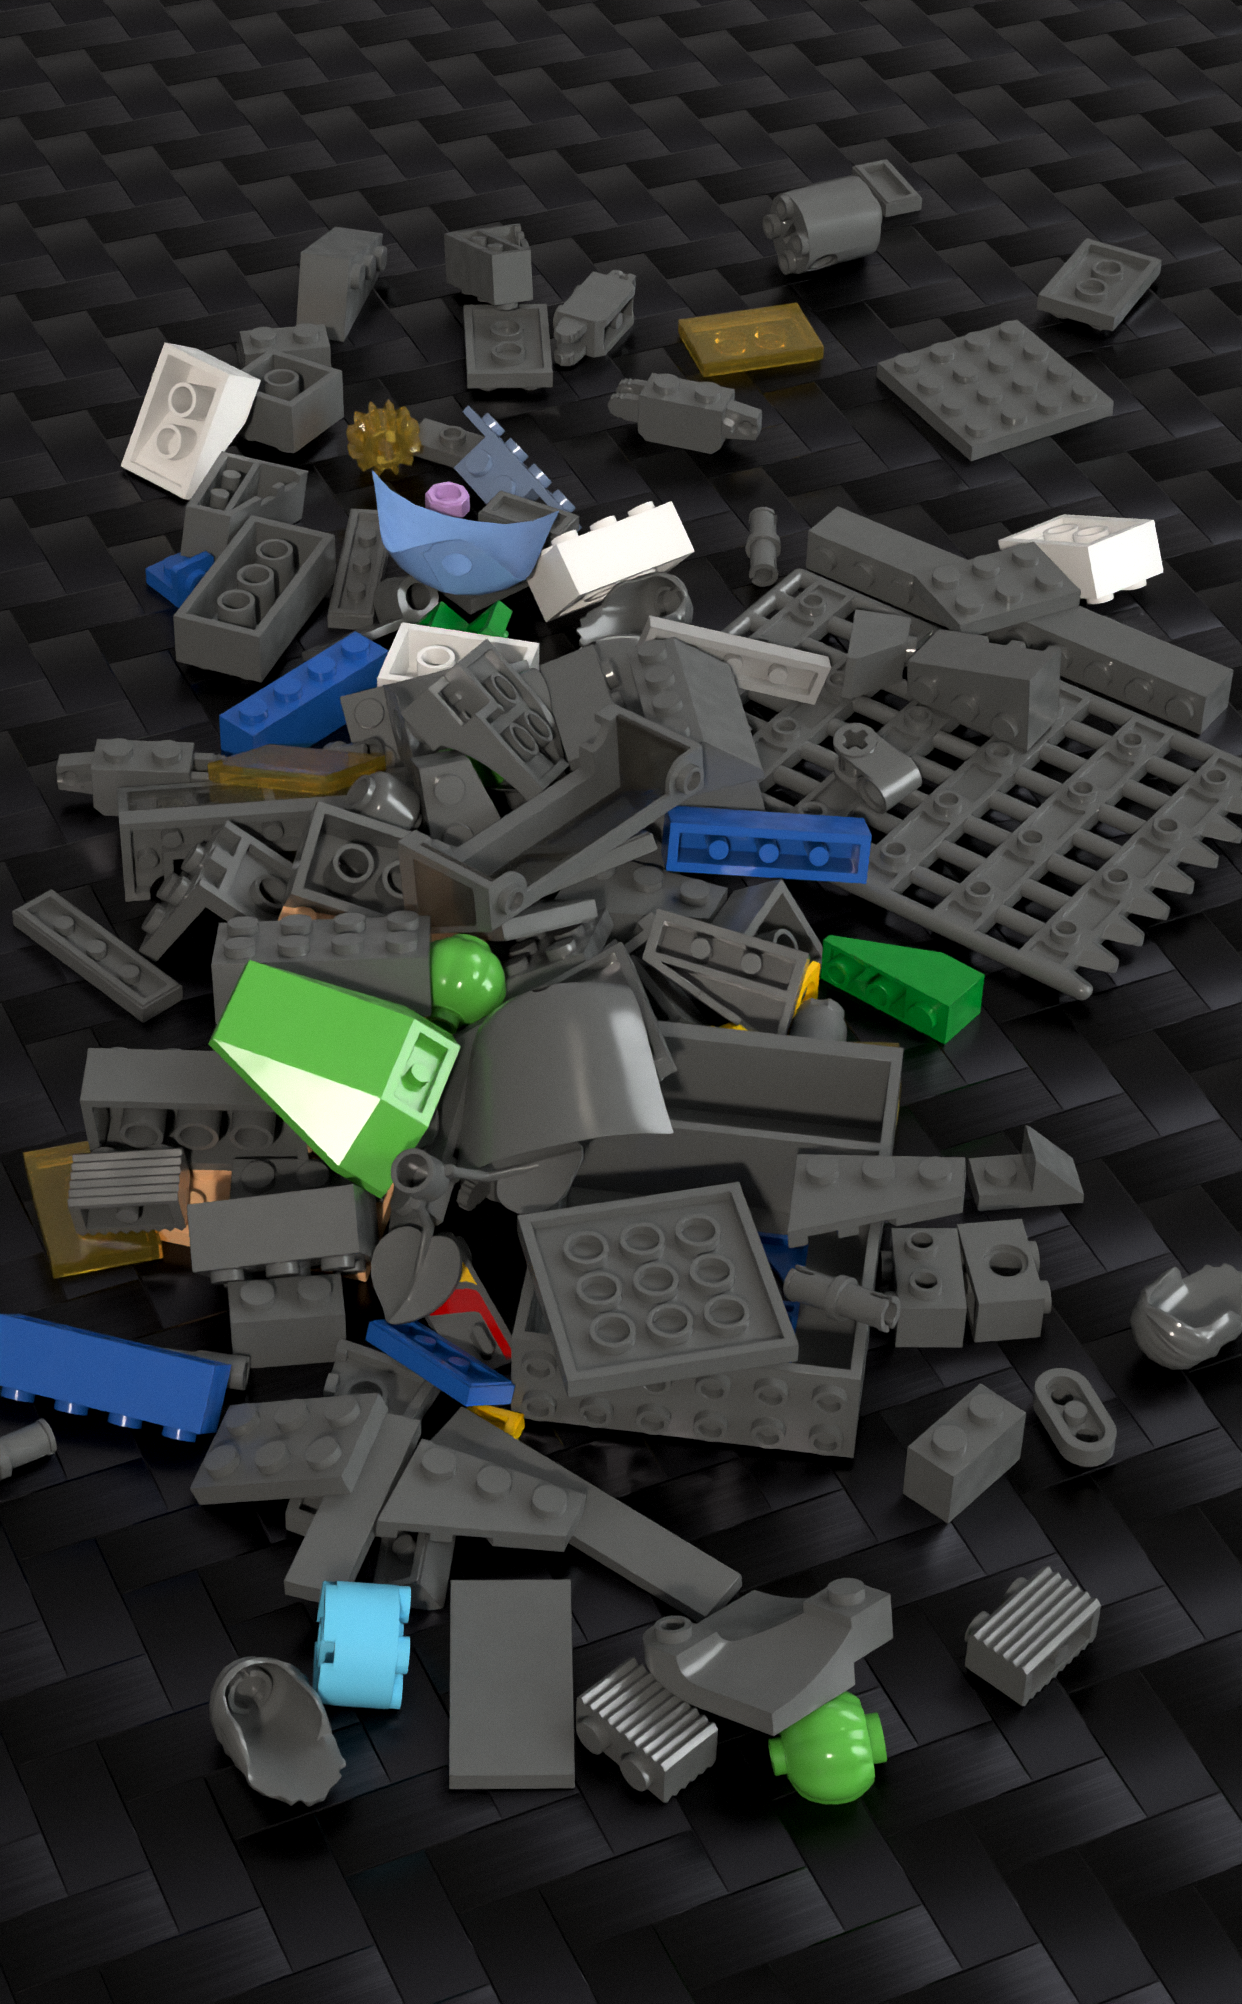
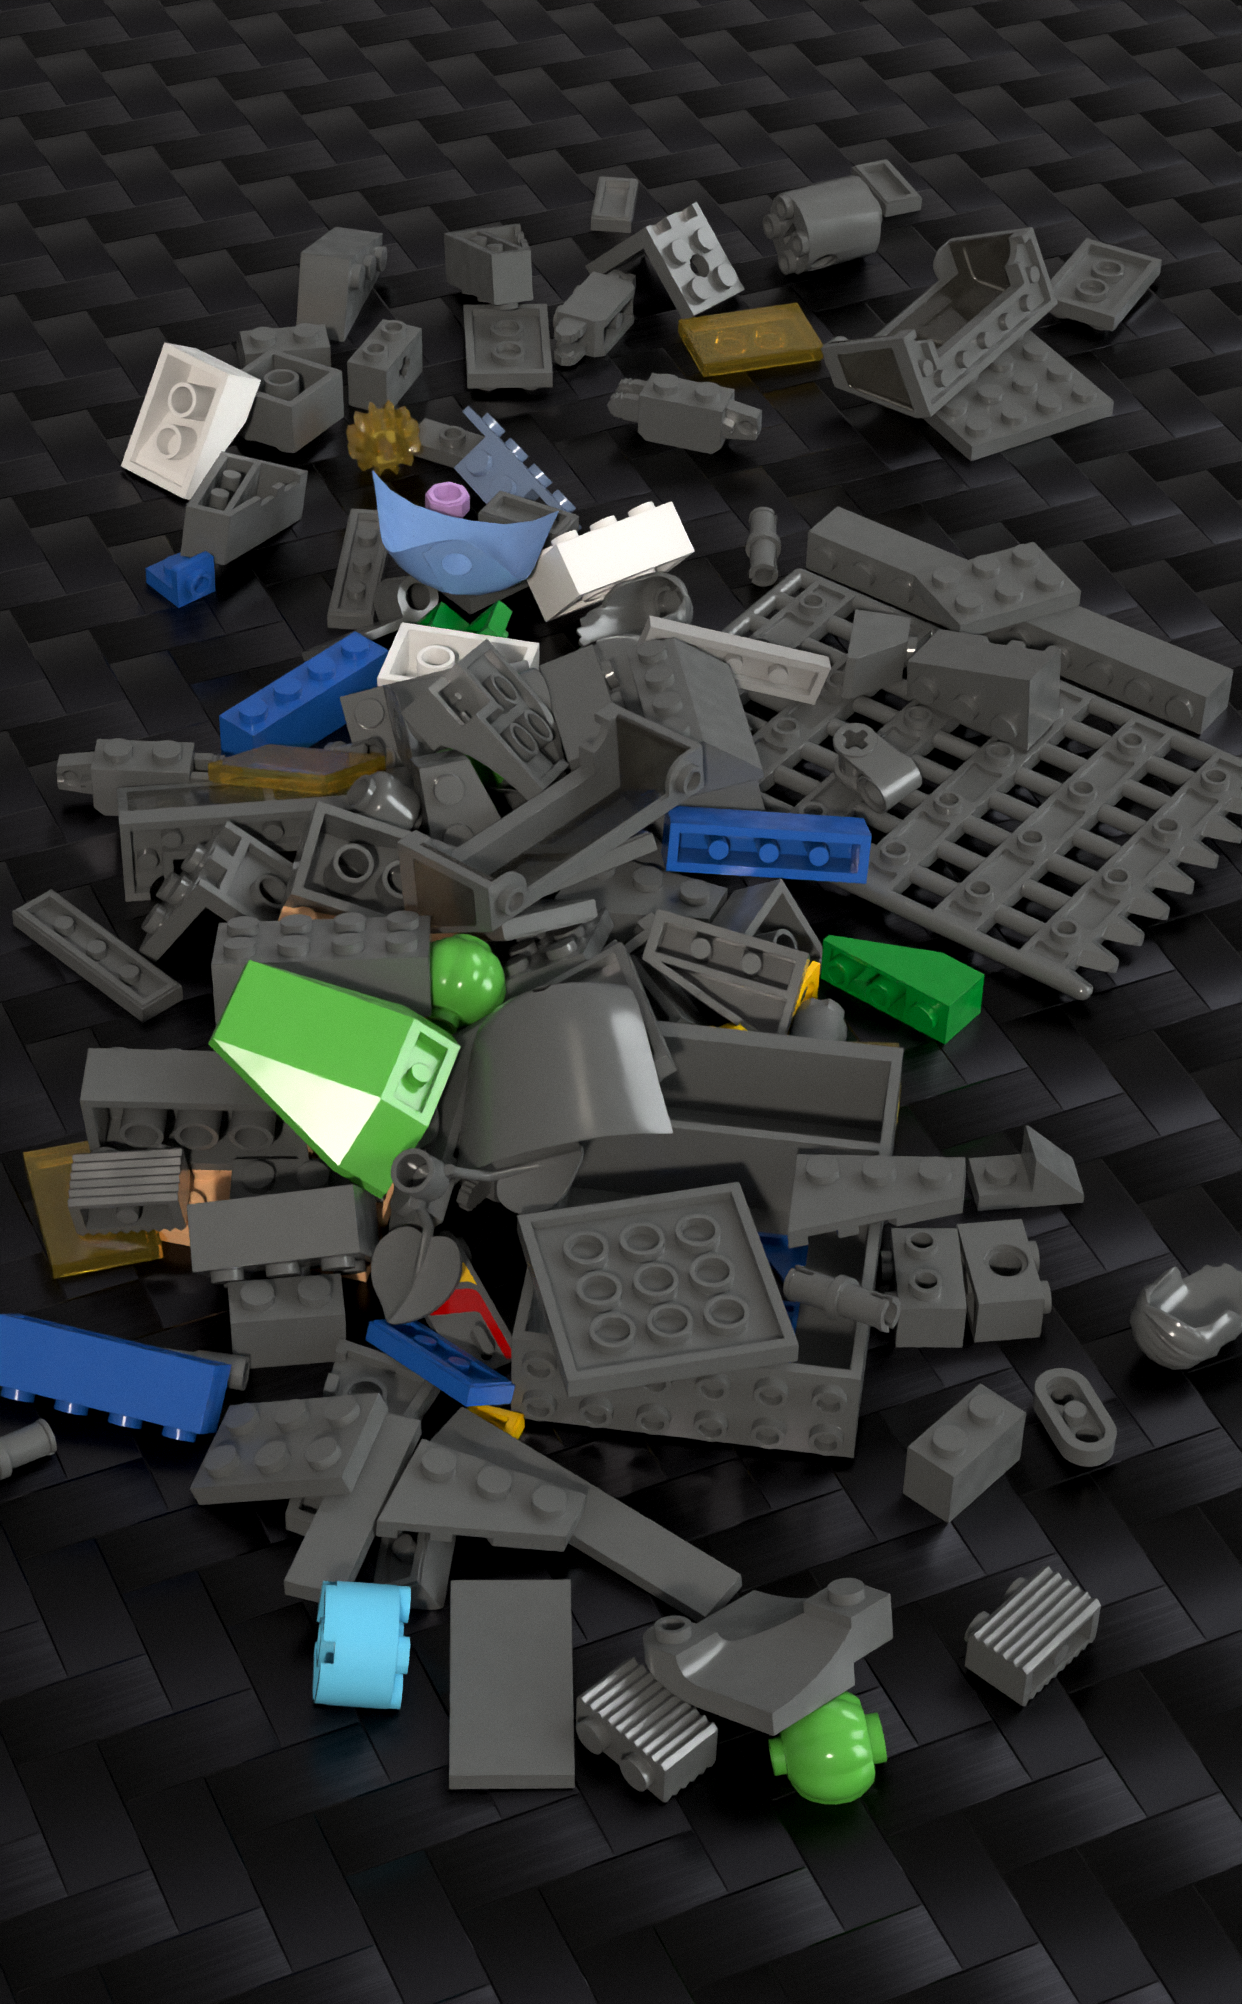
(255, 598): dark grey brick -> none
(275, 1730): dark grey hair -> none
(385, 365): none -> dark grey brick
(614, 204): none -> dark grey tile
(671, 248): none -> dark grey bracket
(983, 303): none -> dark grey windscreen
(1097, 552): white slope -> none

